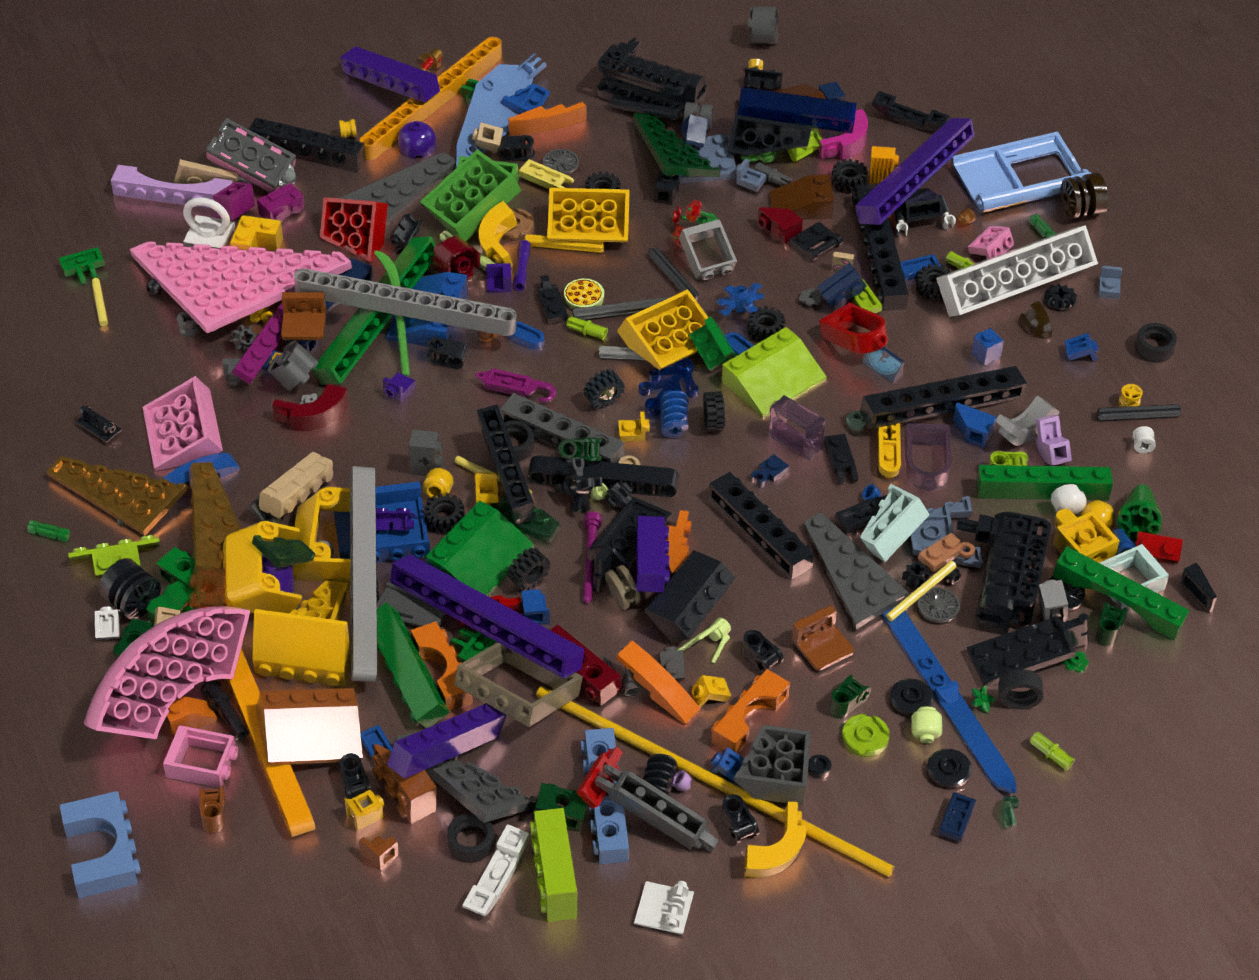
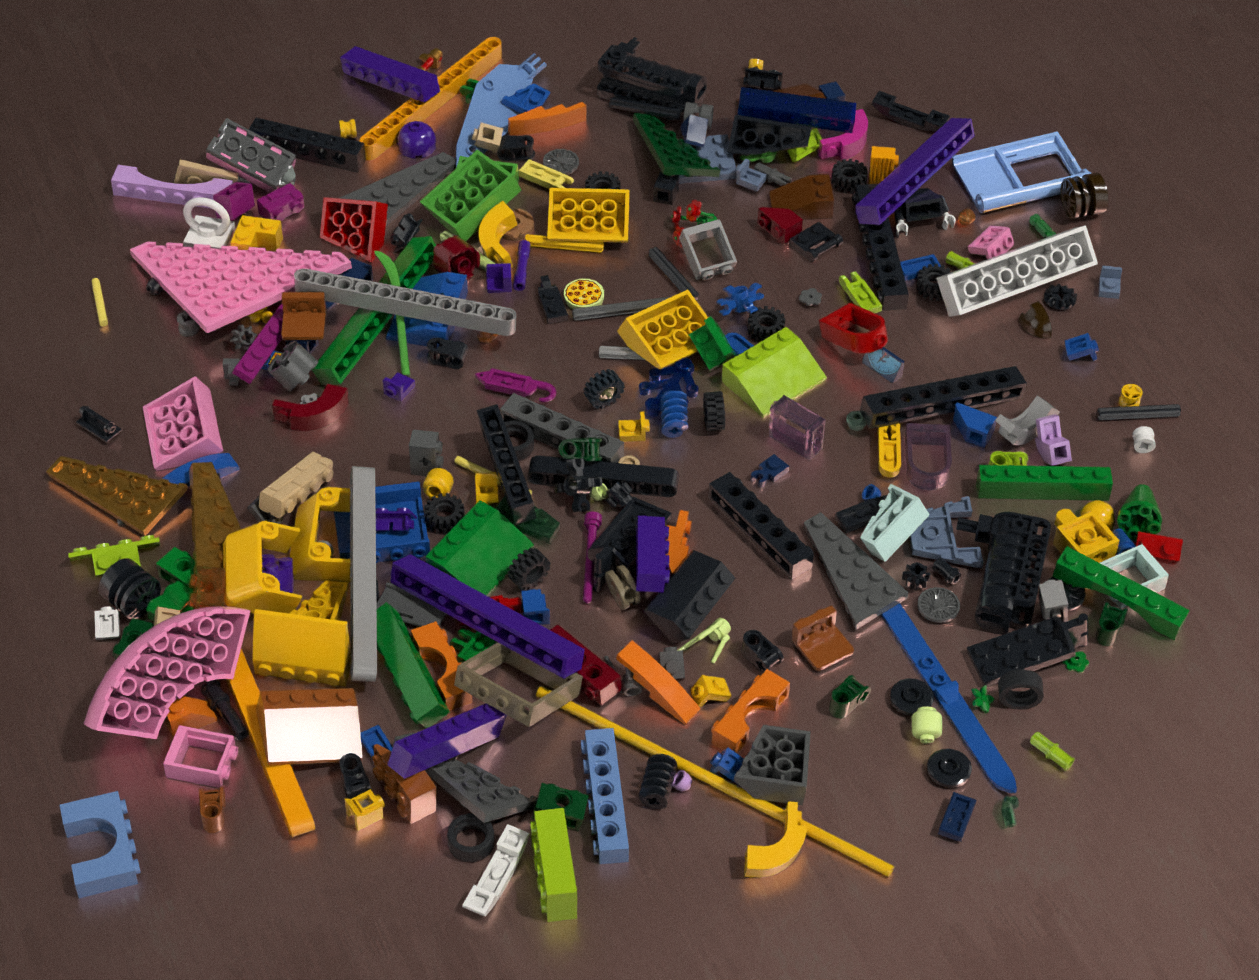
(49, 530): green axle -> none
(81, 262): green hinge -> none
(283, 551): clear green wing -> none
(379, 851): dark orange panel -> none
(527, 336): blue tile -> none
(587, 328): lime axle -> none
(588, 789): red hinge -> none
(657, 808): dark grey hinge -> none
(664, 907): white hinge -> none
(738, 822): black piece -> none
(763, 25): dark grey brick -> none
(819, 766): black tile -> none
(840, 260): tan tile -> none
(840, 457): black hinge -> none
(842, 286): dark blue brick -> none
(865, 735): lime tile -> none
(920, 591): light yellow bar -> none
(945, 551): nougat hinge -> none
(987, 346): blue brick -> none
(1069, 498): white hair -> none
(1159, 331): black tyre -> none
(1198, 586): black slope -> none

